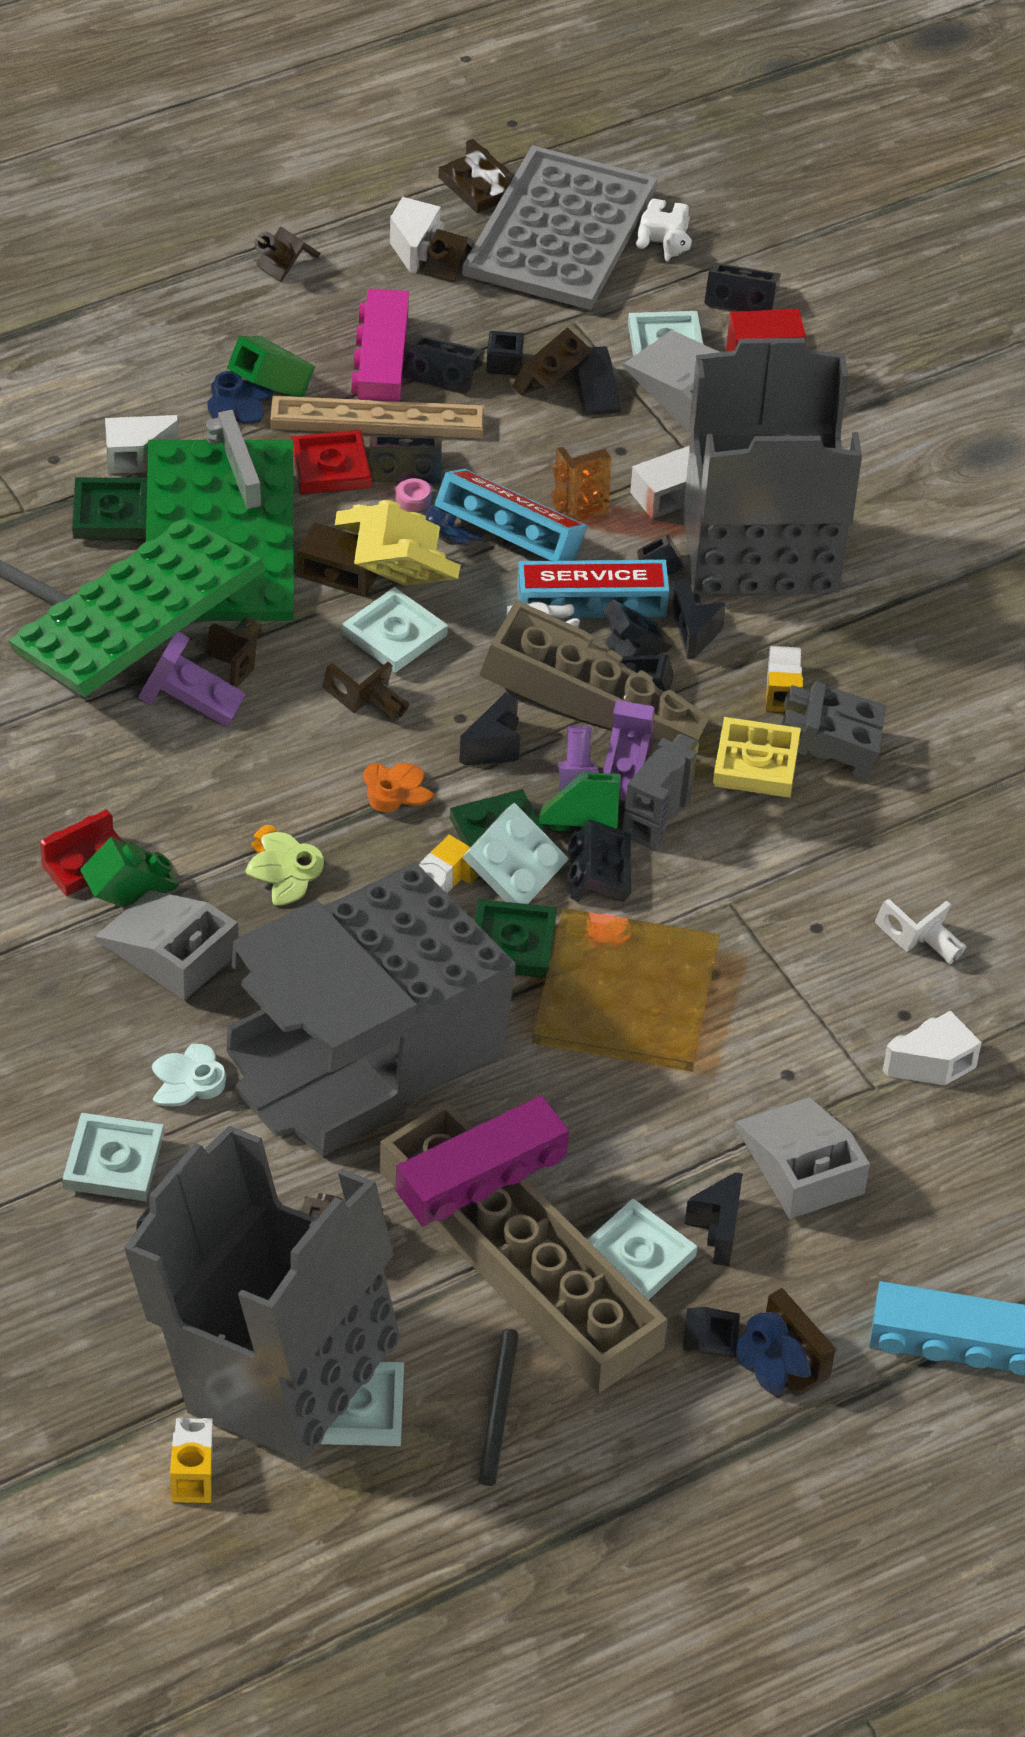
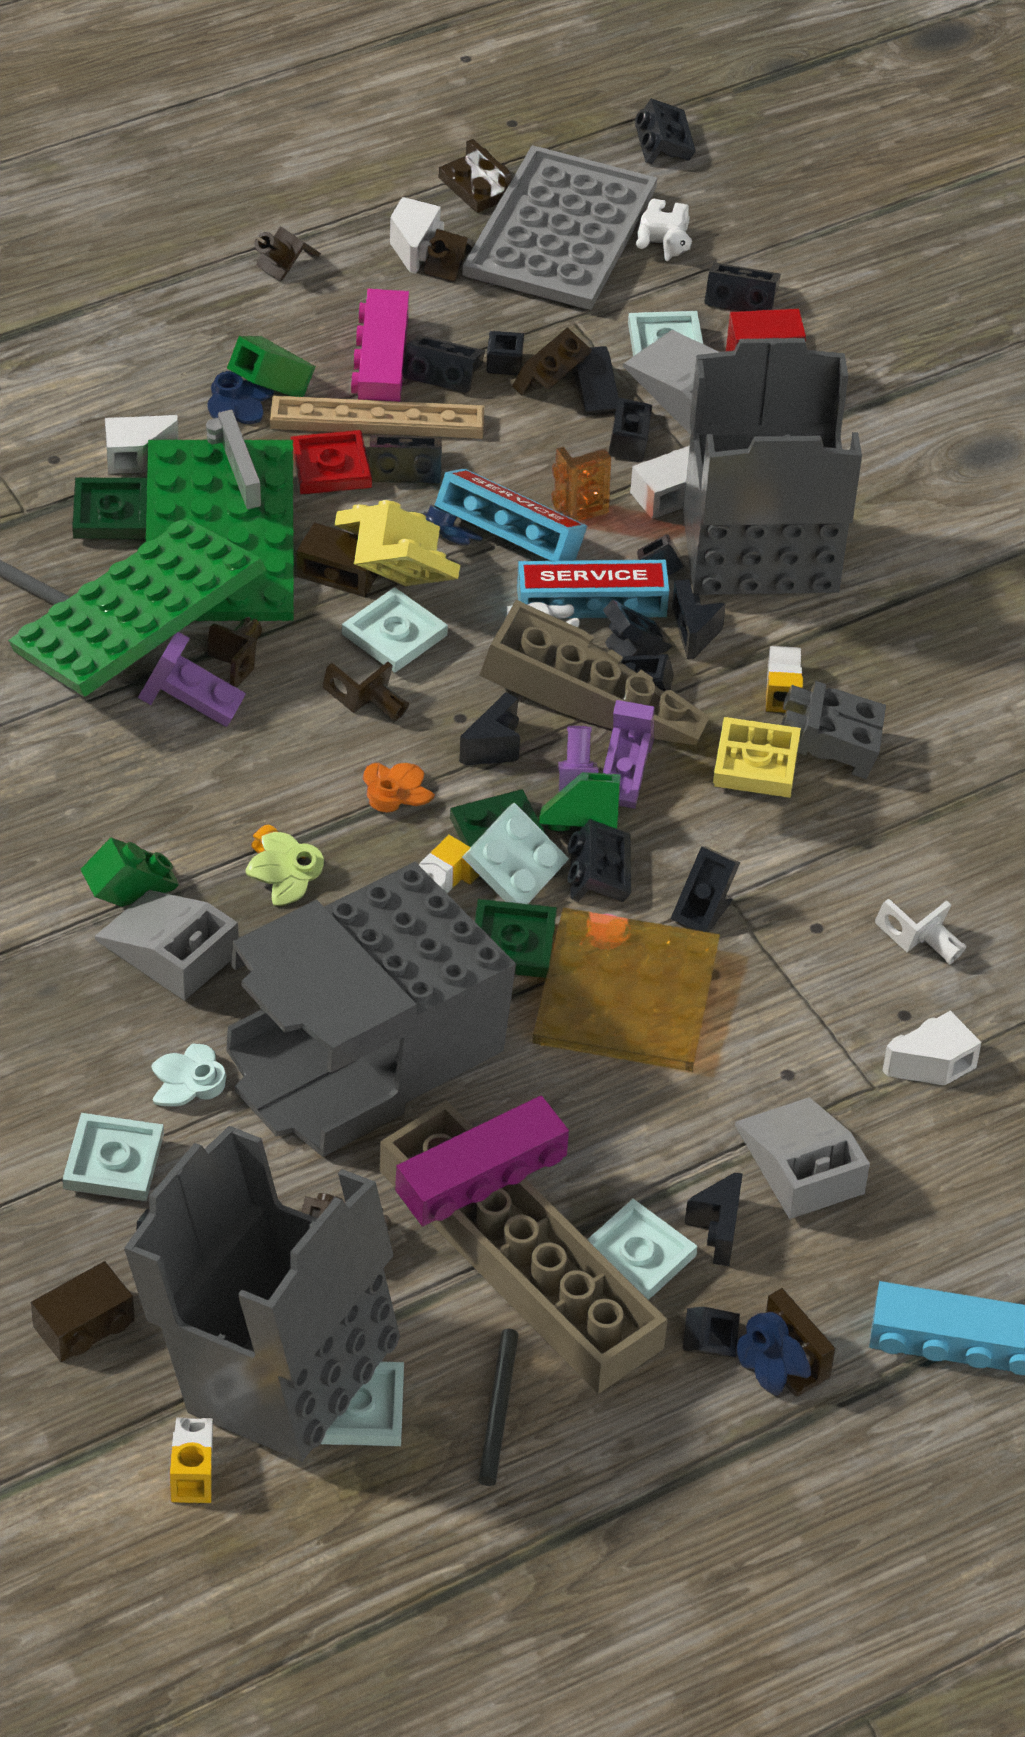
(71, 848): red bracket -> none
(83, 1311): none -> dark brown brick
(414, 495): bright pink tile -> none
(630, 430): none -> black slope
(660, 790): dark grey hips -> none
(665, 130): none -> black bracket
(706, 890): none -> black slope

